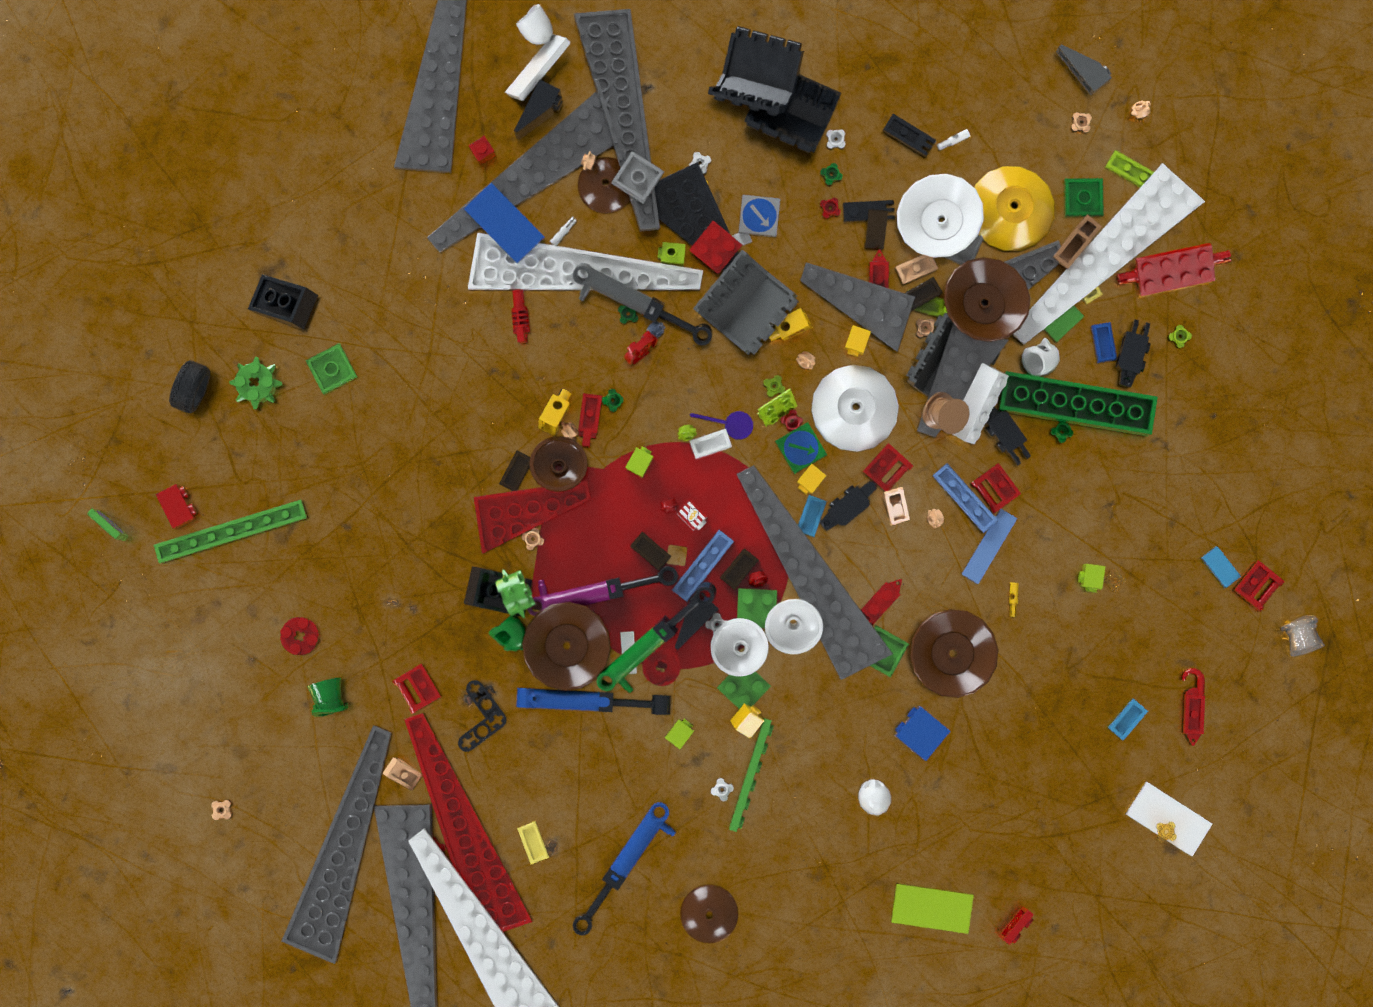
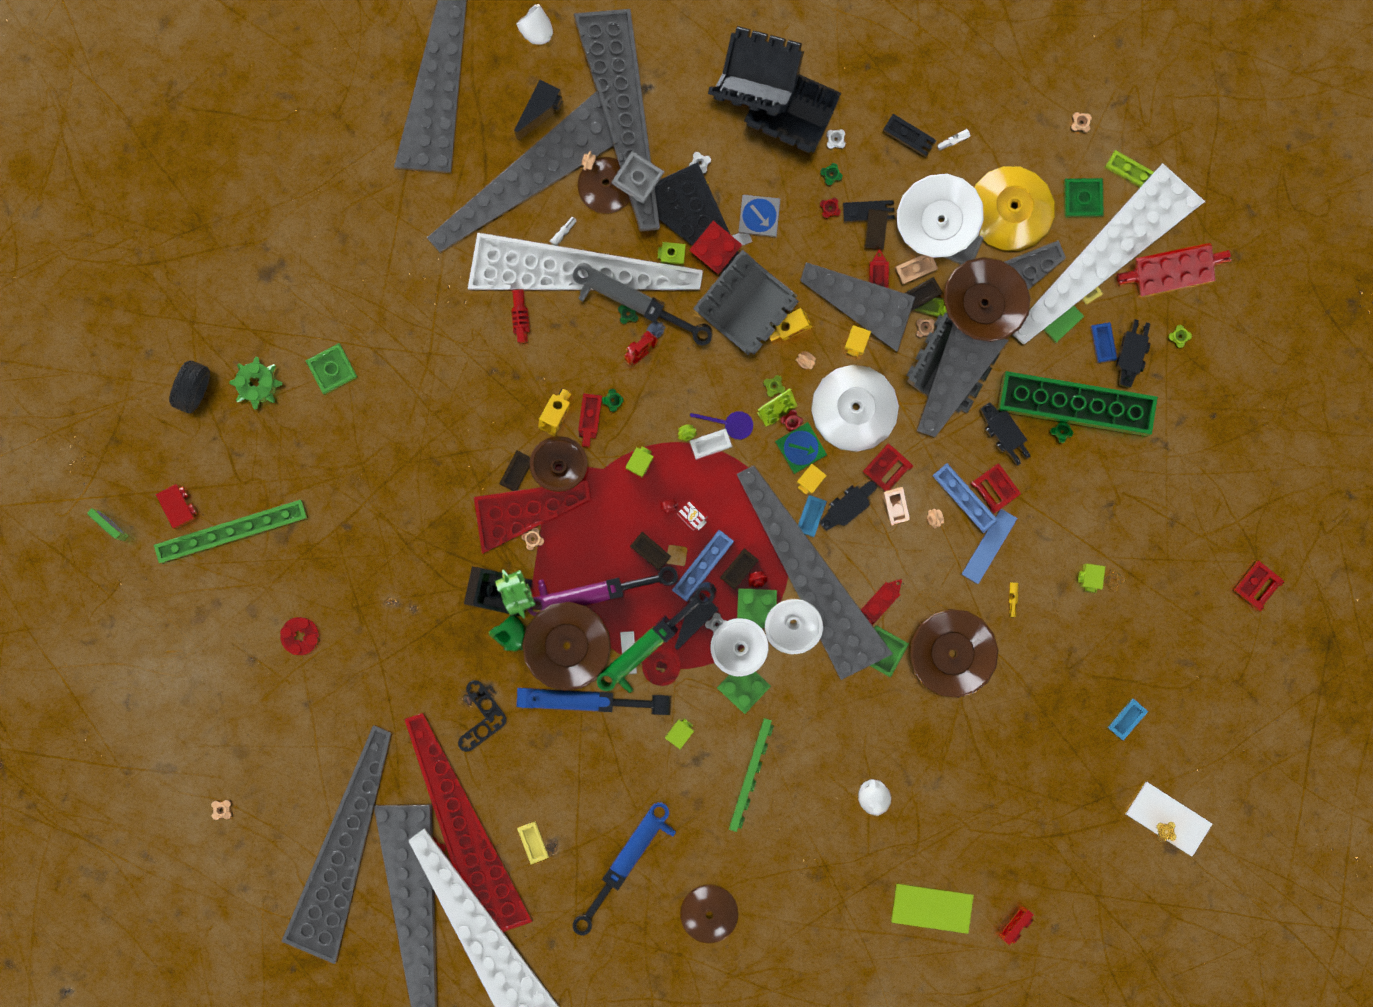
(283, 301): black slope -> none
(327, 697): green hat -> none
(402, 773): light nougat slope -> none
(422, 685): red plate -> none
(482, 150): red brick -> none
(504, 223): blue tile -> none
(538, 67): white tile -> none
(569, 430): light nougat plate -> none
(727, 789): white plate -> none
(747, 720): yellow brick -> none
(921, 732): blue piece -> none
(946, 413): medium nougat hat -> none
(981, 399): white brick -> none
(1041, 359): white piece -> none
(1077, 241): medium nougat slope -> none
(1087, 71): dark grey slope -> none
(1141, 109): light nougat plate -> none
(1194, 707): red plate -> none
(1220, 567): dark azure tile -> none
(1303, 635): clear hat -> none

